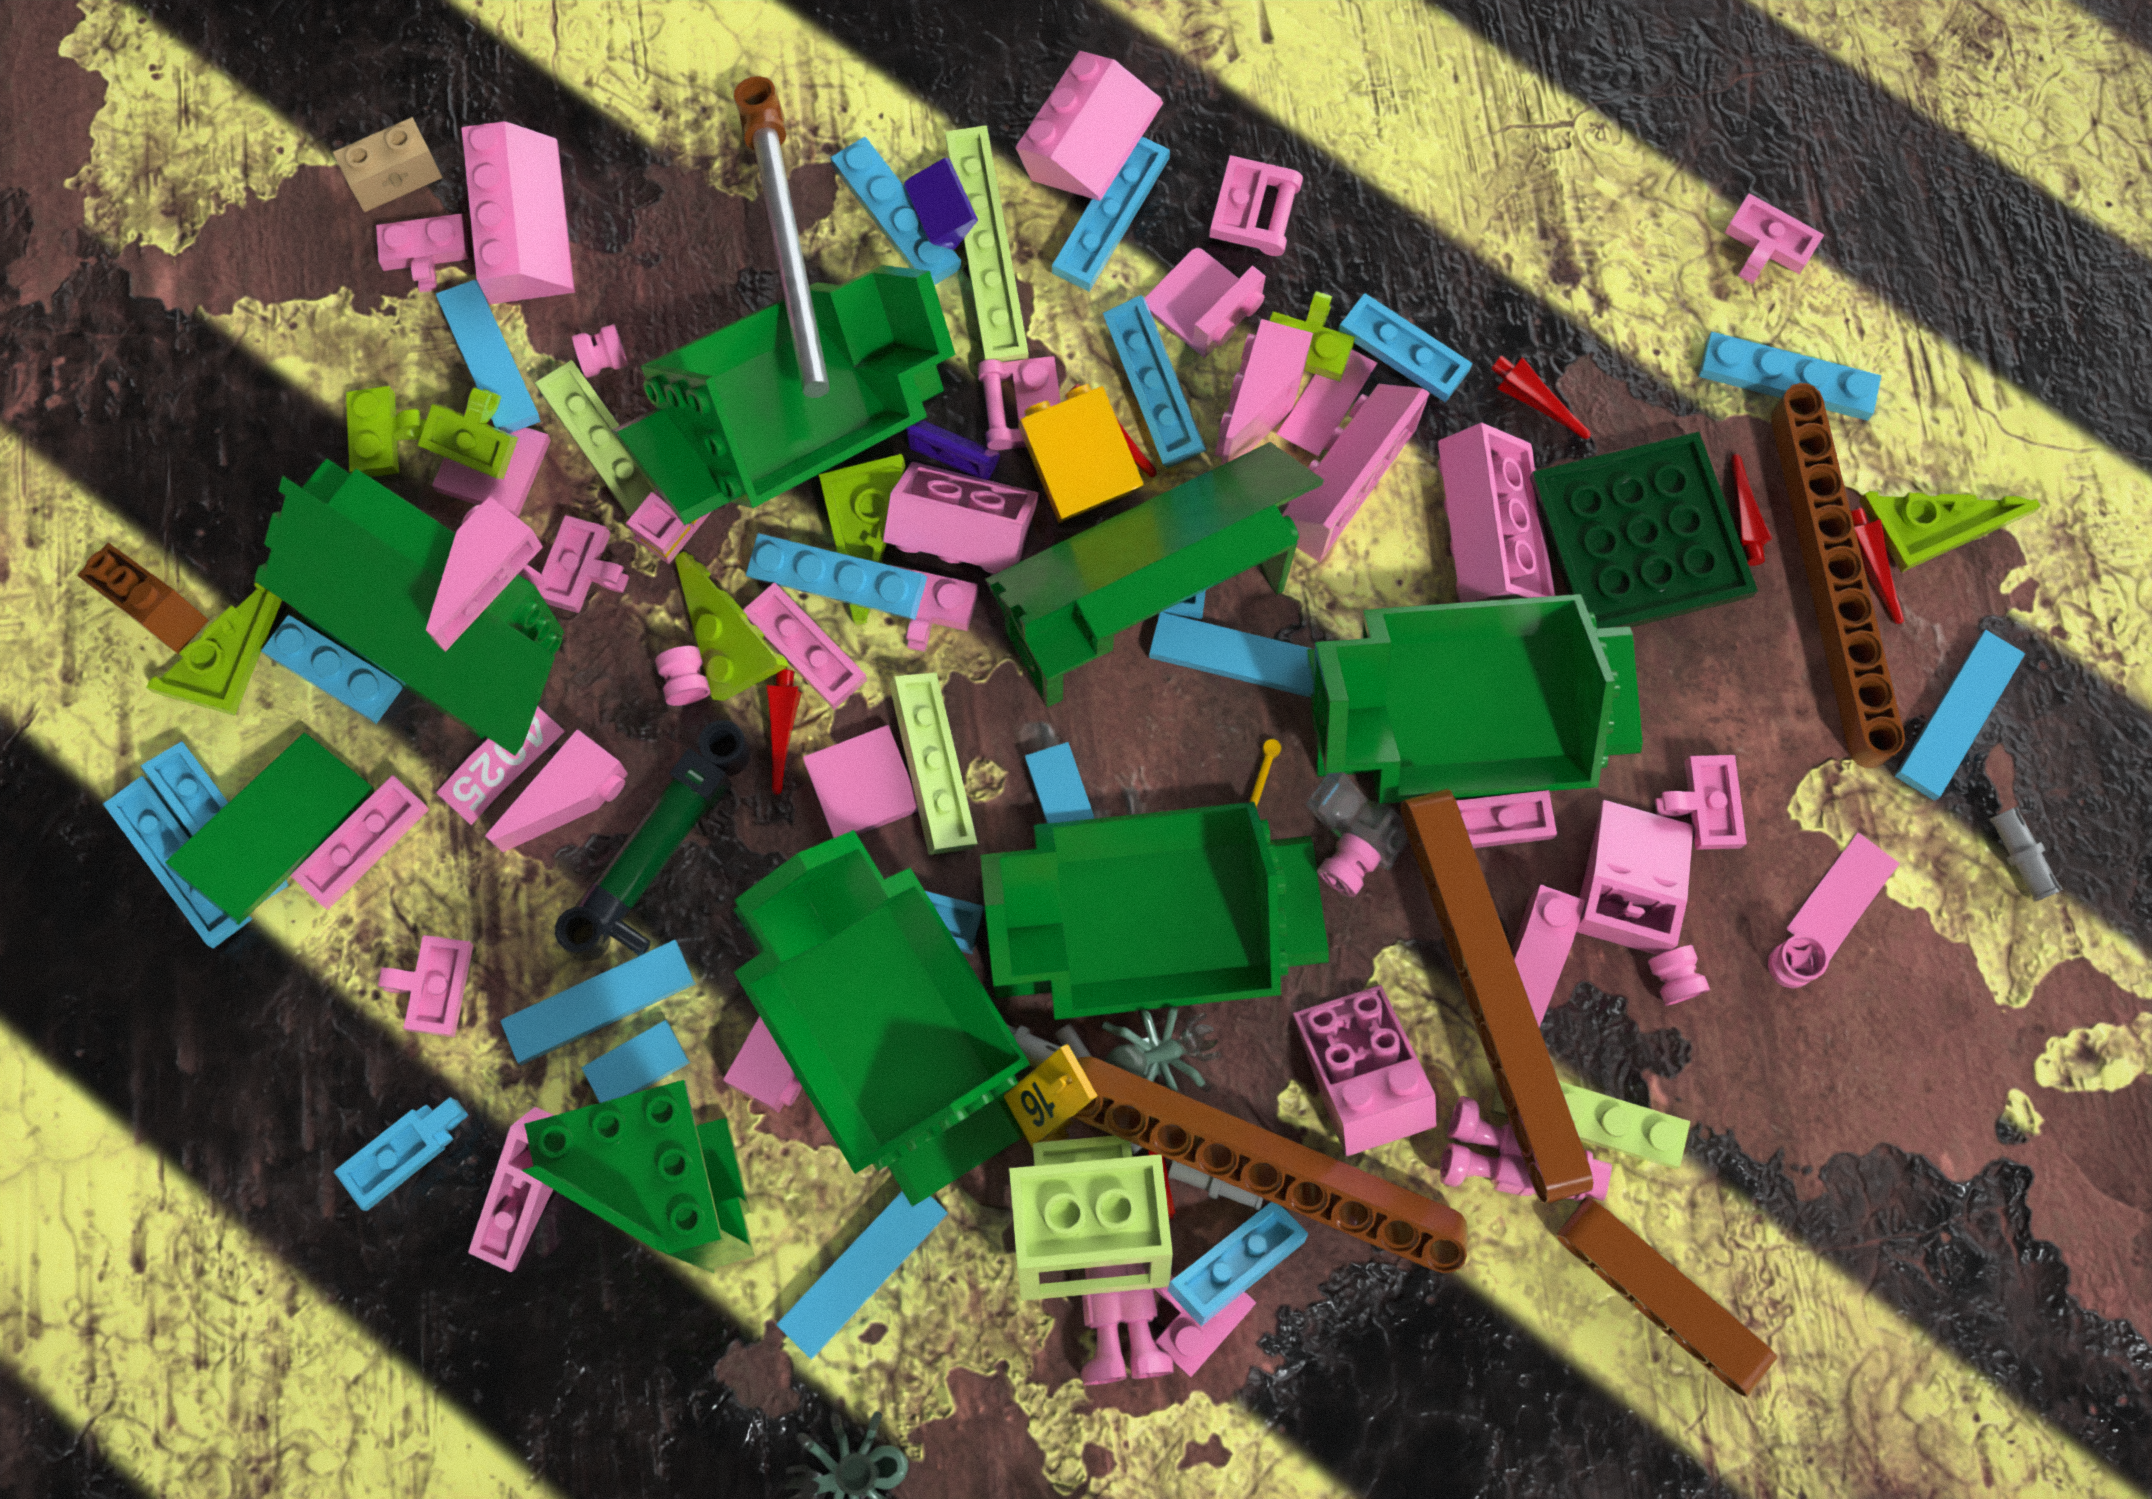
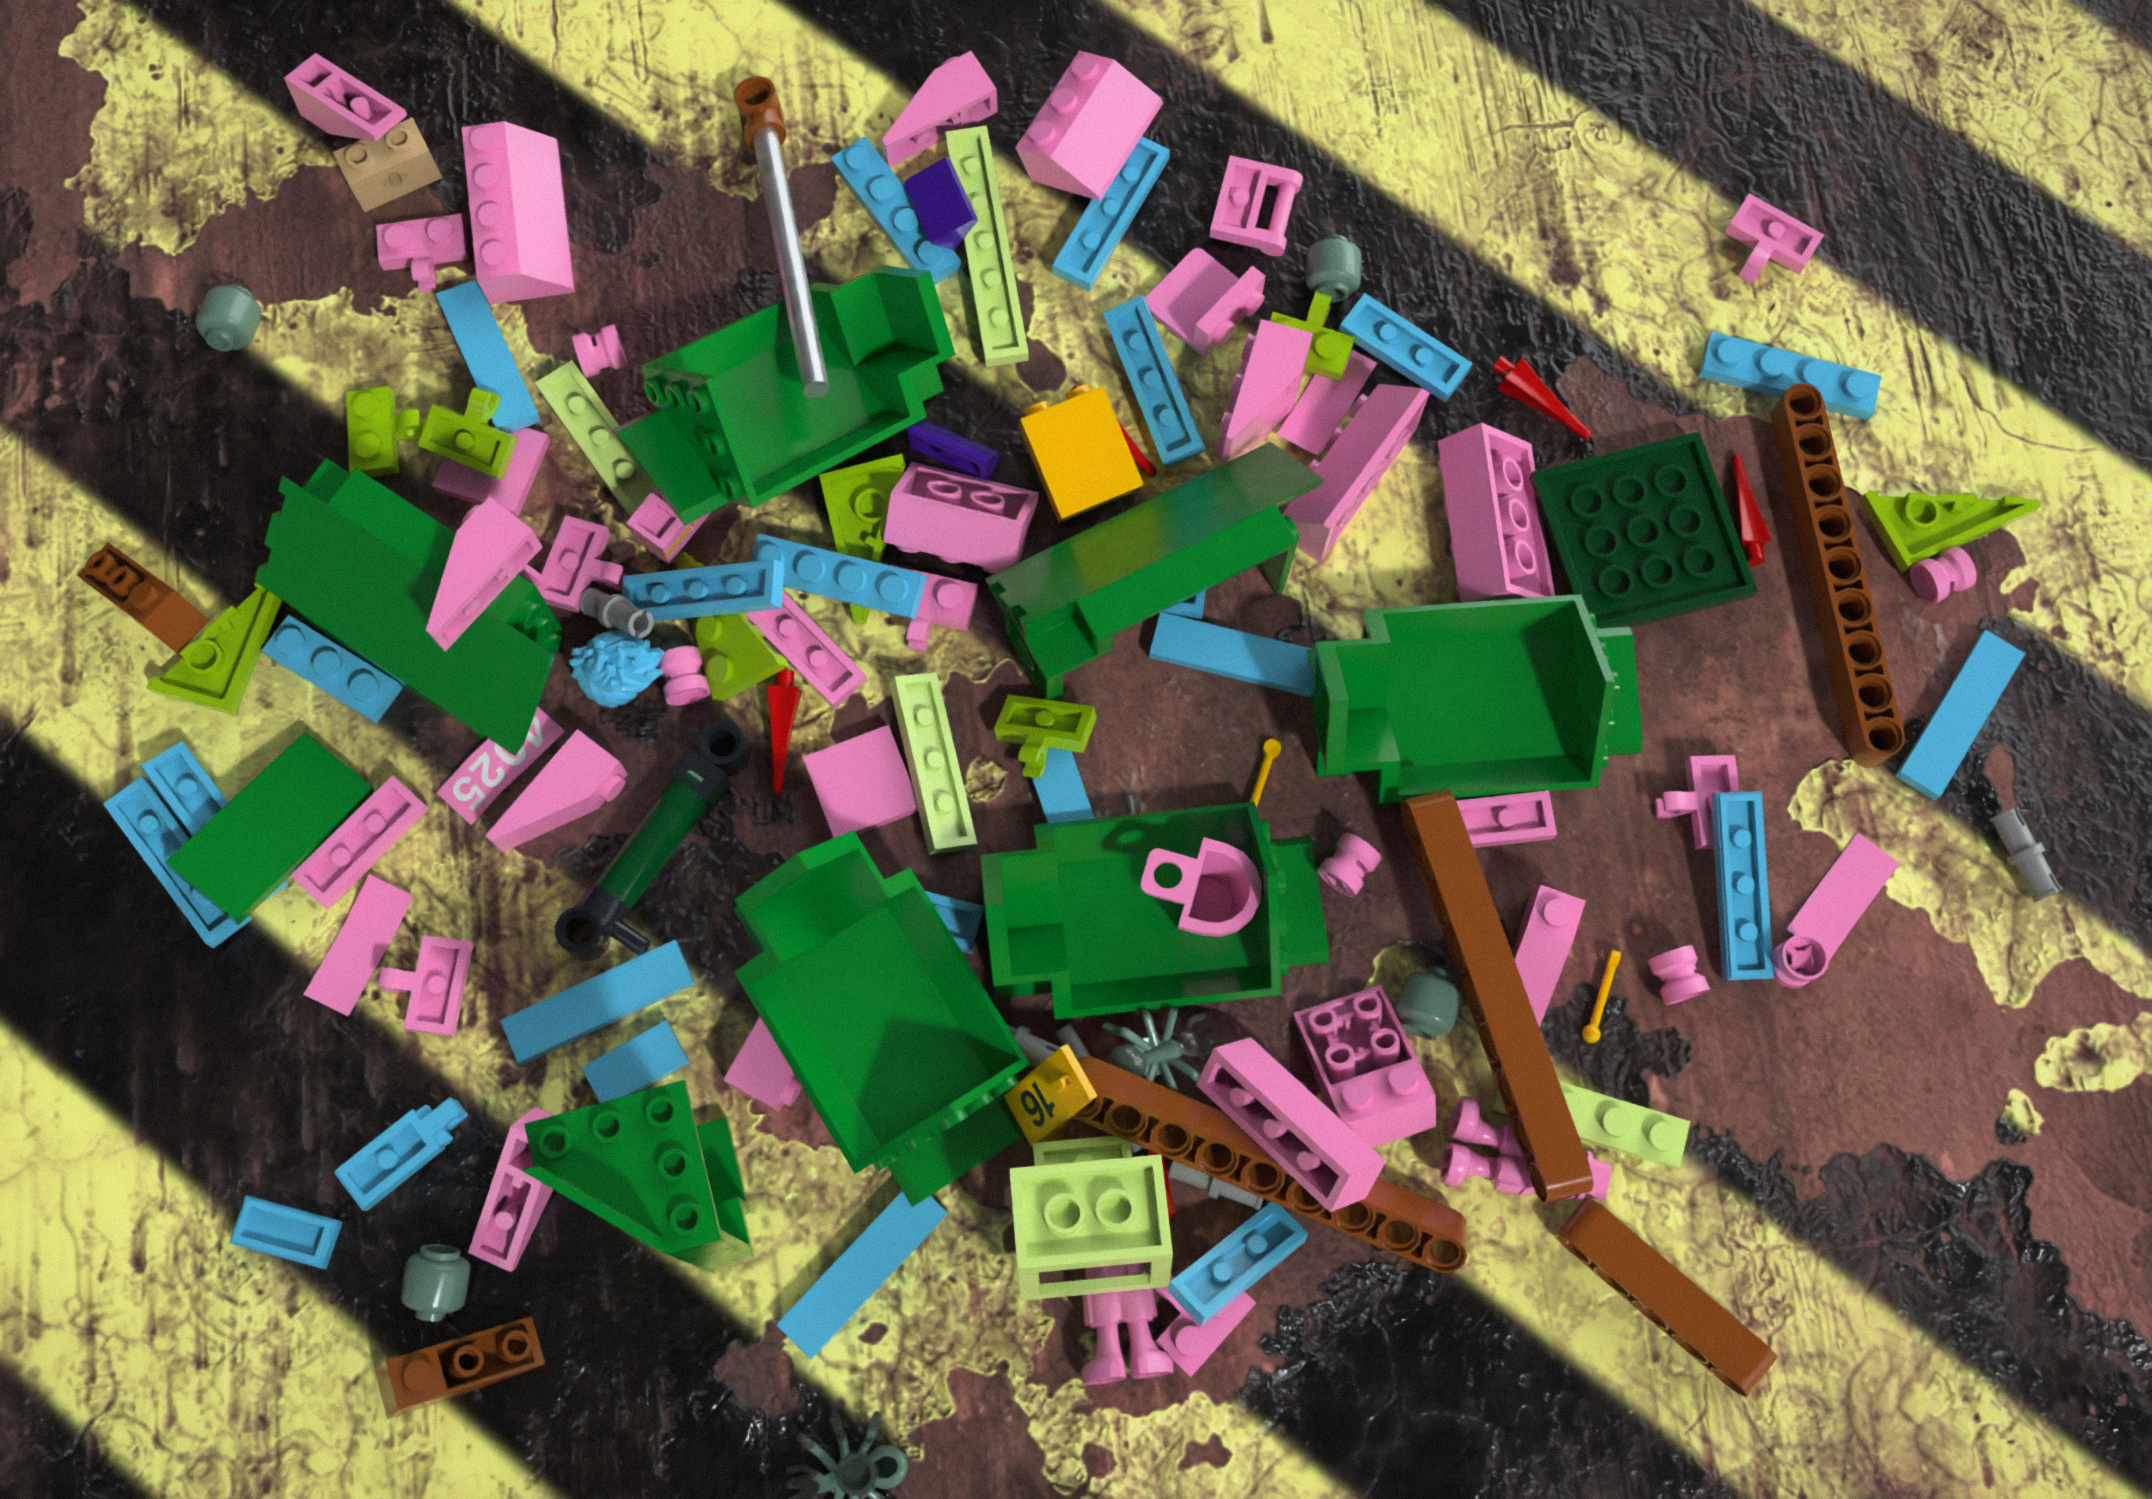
(228, 317): none -> sand green head
(285, 1232): none -> medium azure tile
(340, 101): none -> bright pink slope
(359, 945): none -> bright pink sticker
(435, 1282): none -> sand green head
(458, 1366): none -> dark orange slope
(615, 667): none -> medium azure hair
(616, 612): none -> light grey pin
(707, 590): none -> medium azure plate
(949, 100): none -> bright pink slope
(1033, 383): bright pink plate -> none
(1041, 726): none -> lime plate
(1216, 888): none -> bright pink container
(1290, 1124): none -> bright pink brick
(1333, 267): none -> sand green head
(1346, 810): clear slope -> none
(1429, 1003): none -> sand green head
(1591, 1032): none -> yellow hinge
(1636, 879): bright pink slope -> none
(1742, 885): none -> medium azure tile
(1876, 562): red piece -> none
(1949, 572): none -> bright pink wheel

